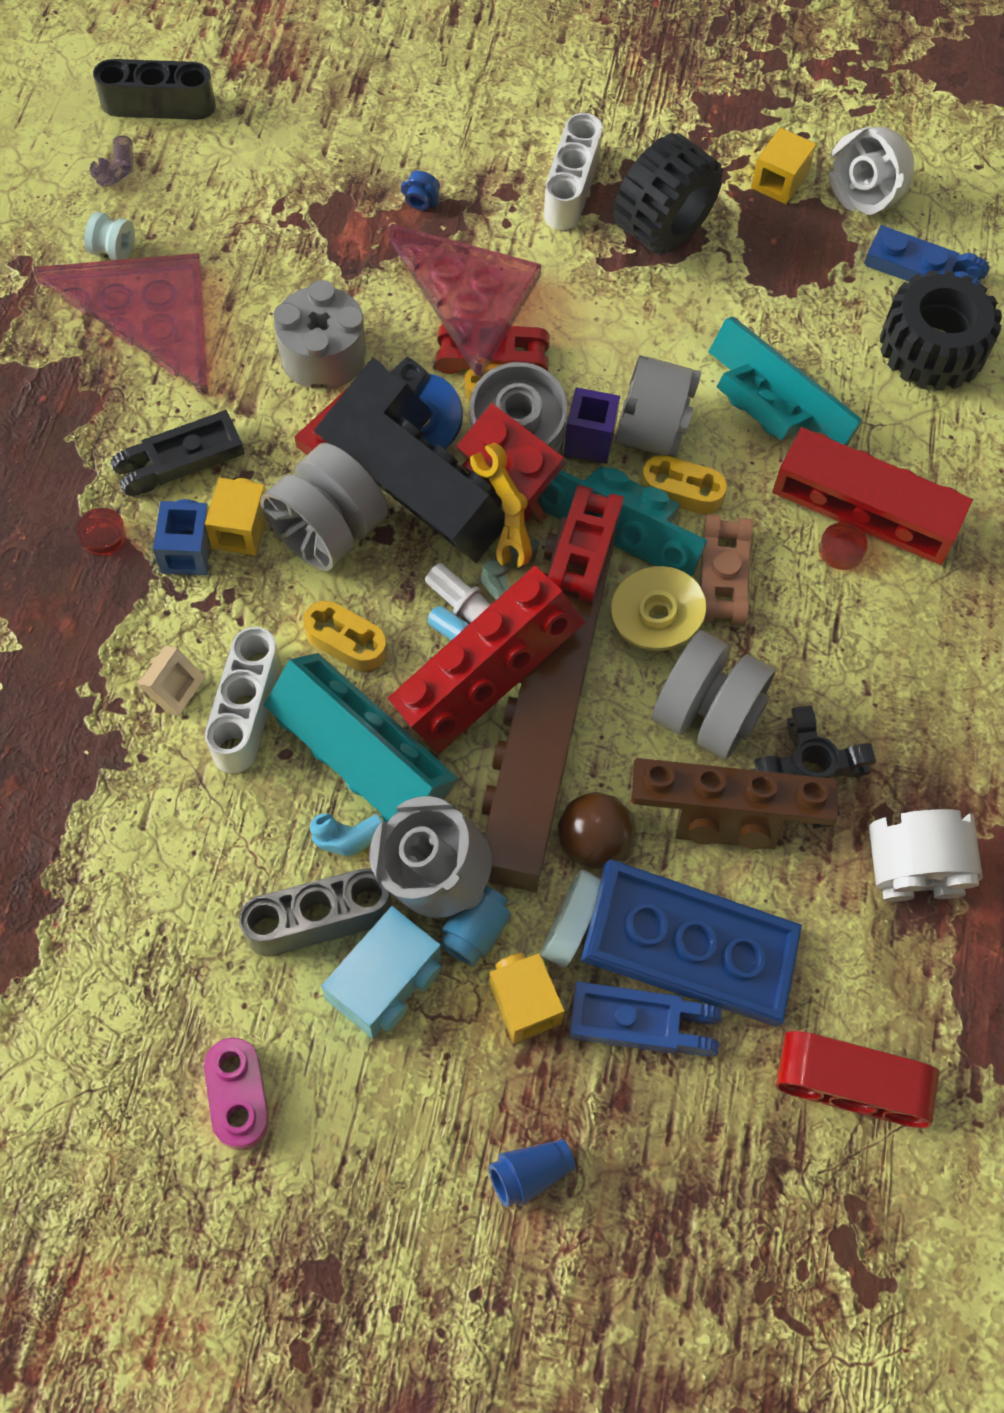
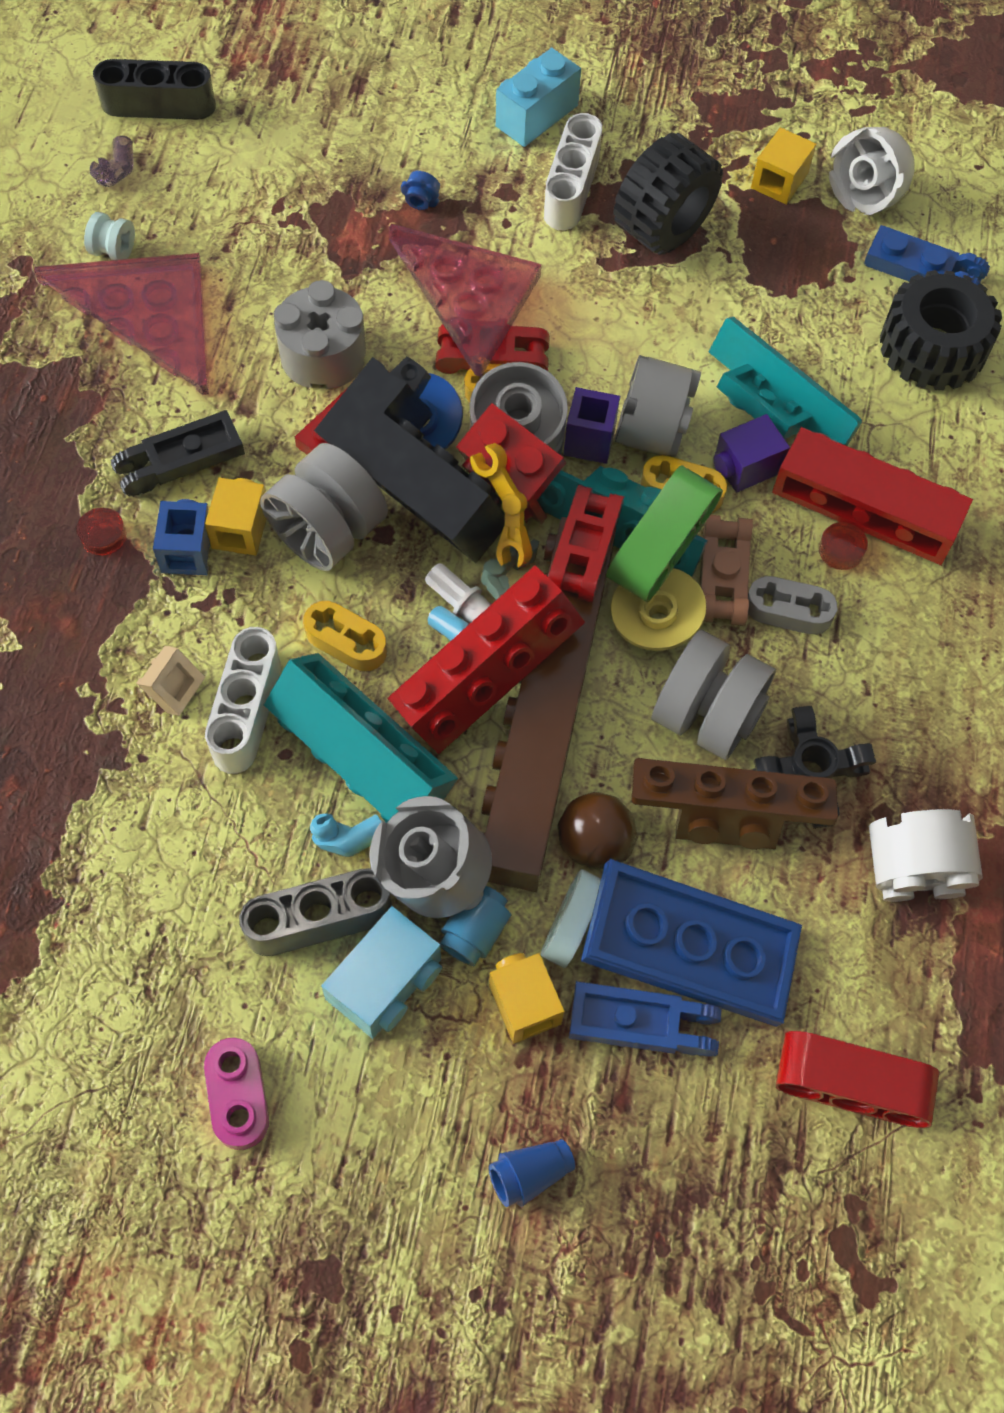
(537, 96): none -> medium azure brick
(664, 533): none -> bright green beam
(750, 453): none -> dark purple brick
(791, 605): none -> light grey beam

